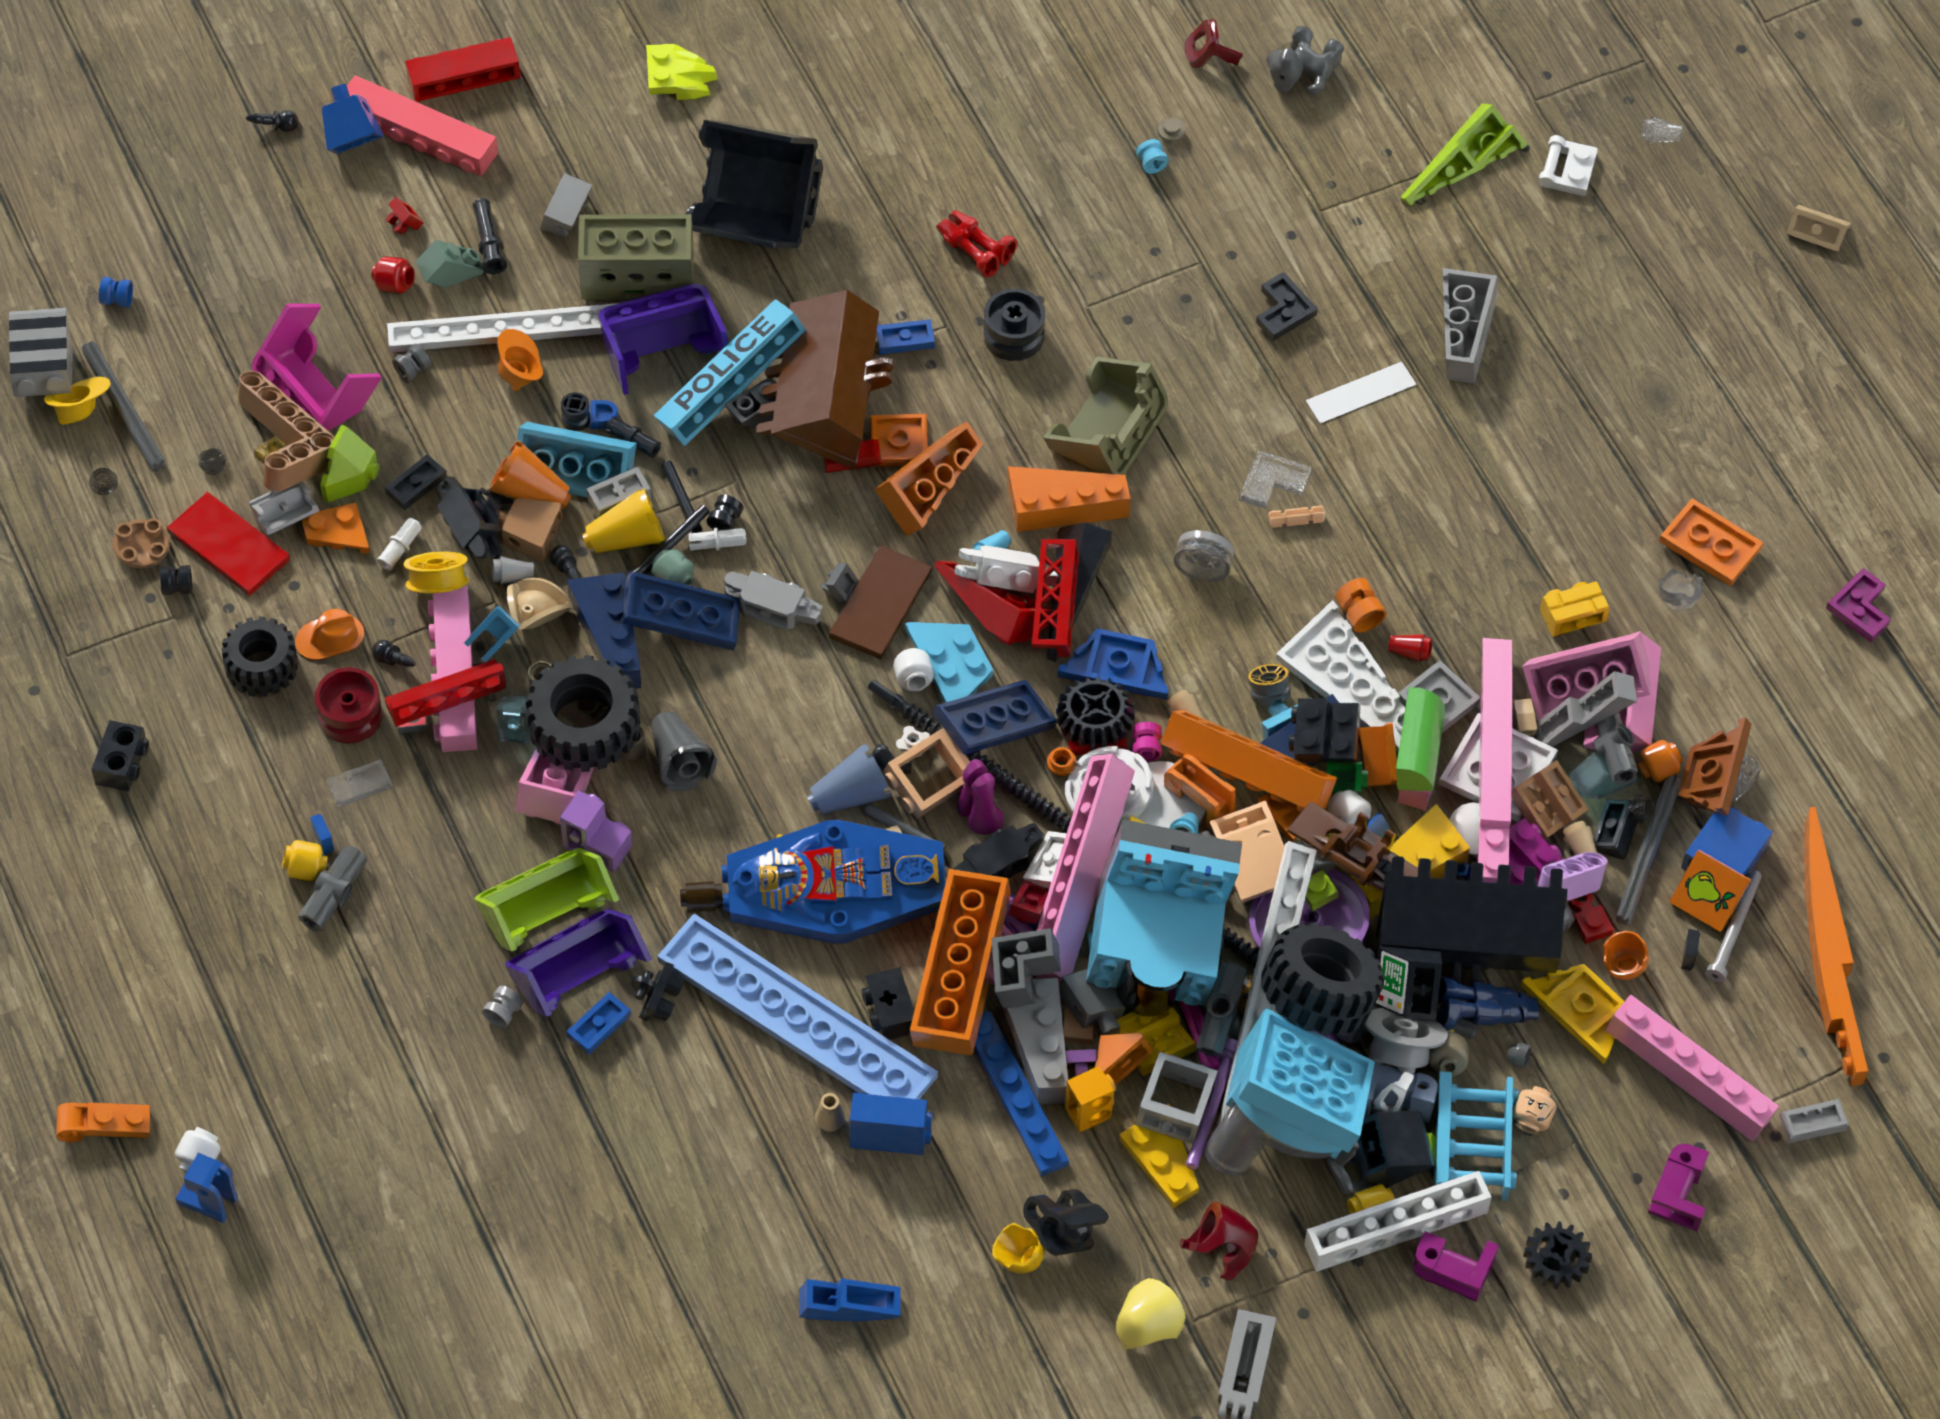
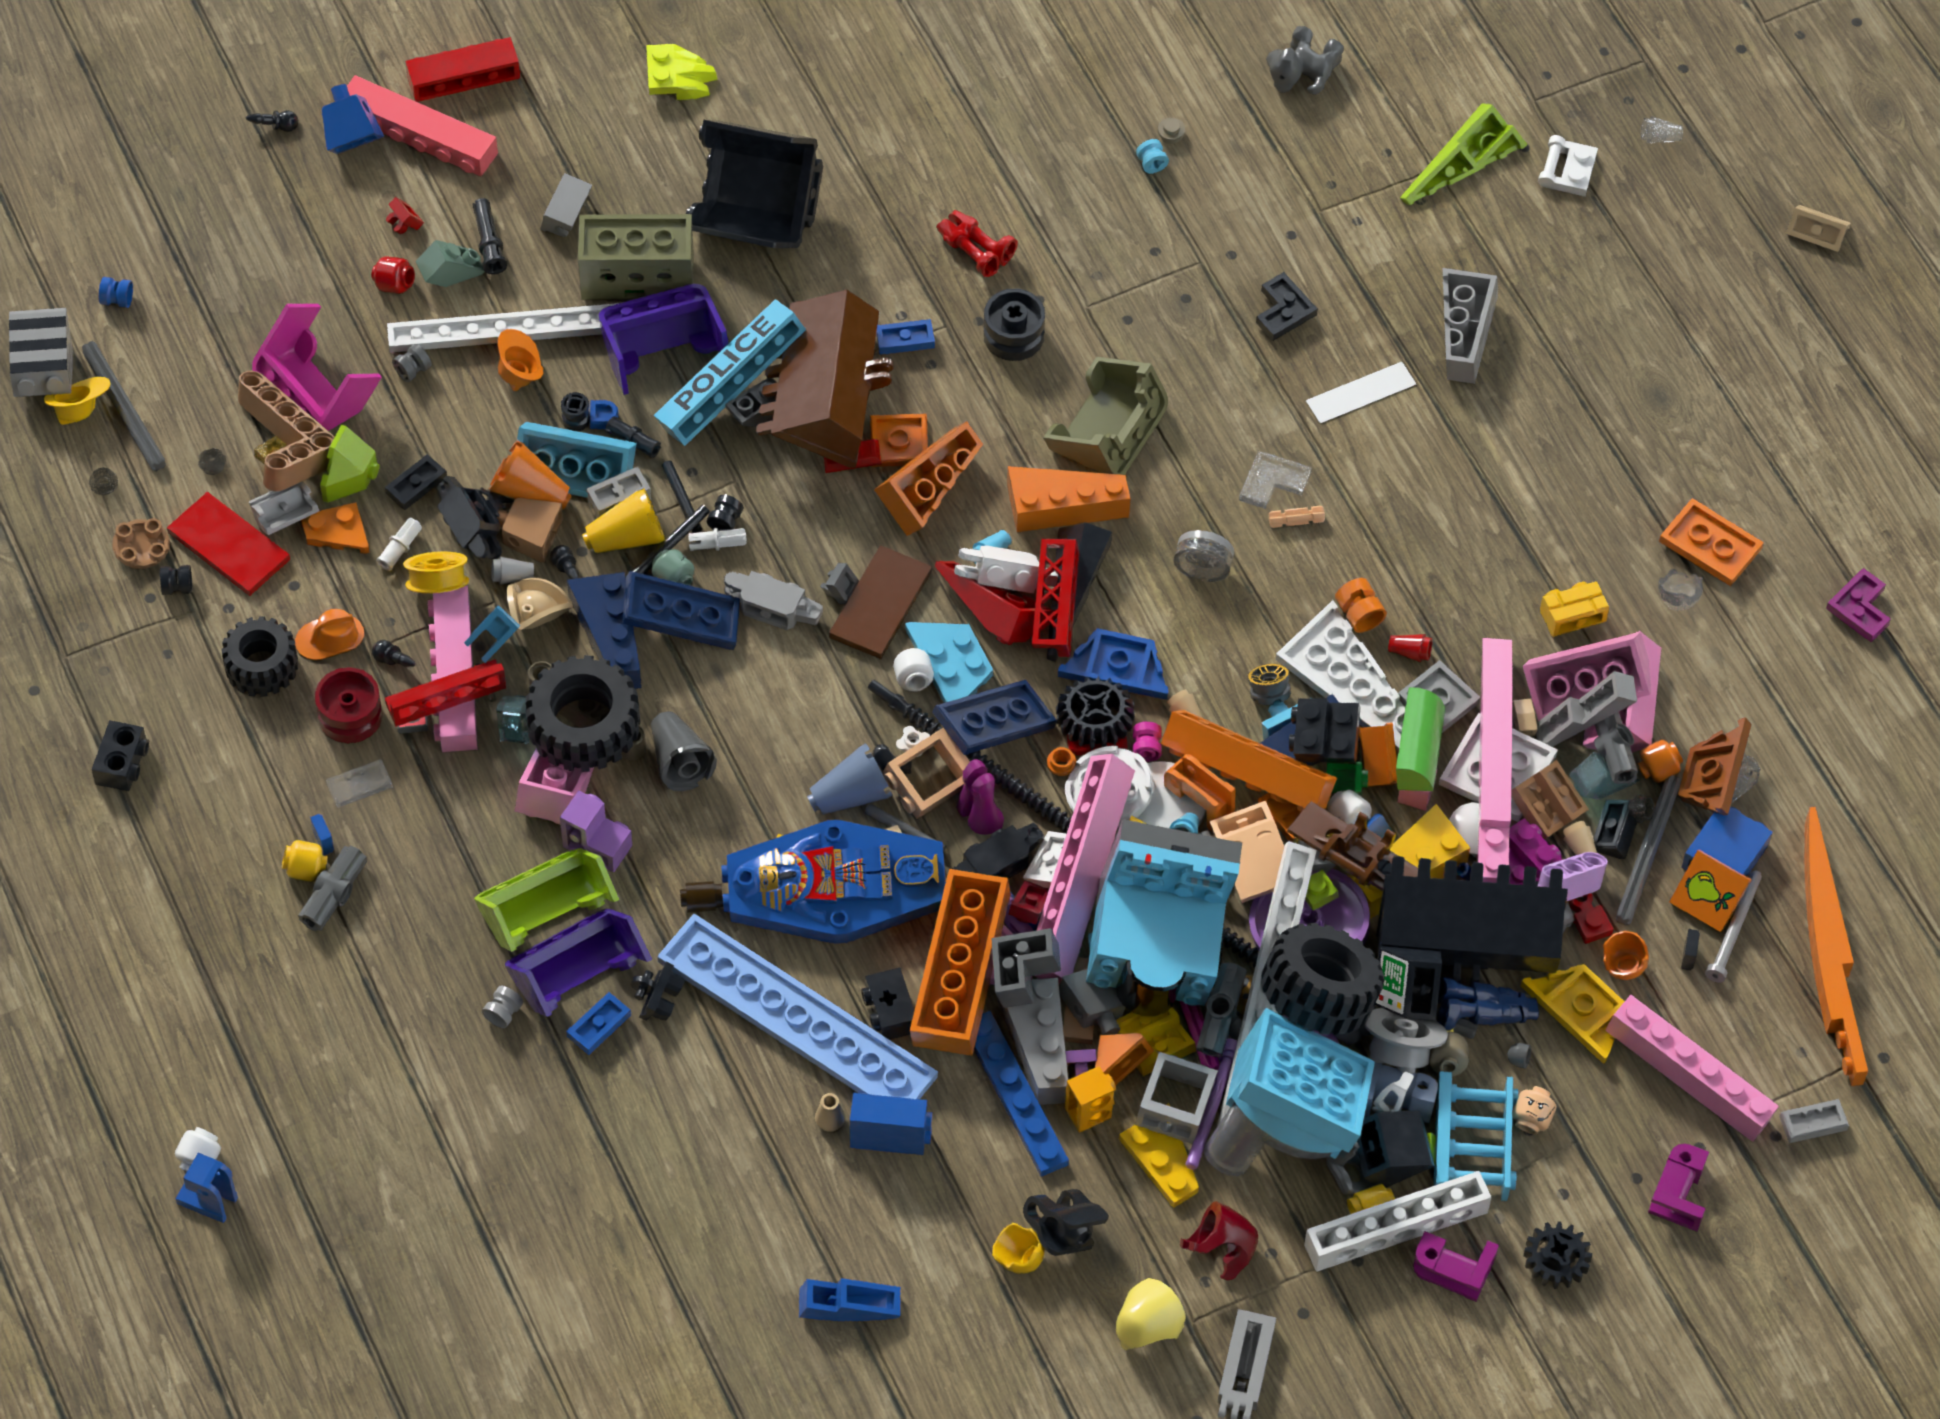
(101, 1119): orange plate -> none
(1211, 47): dark red piece -> none

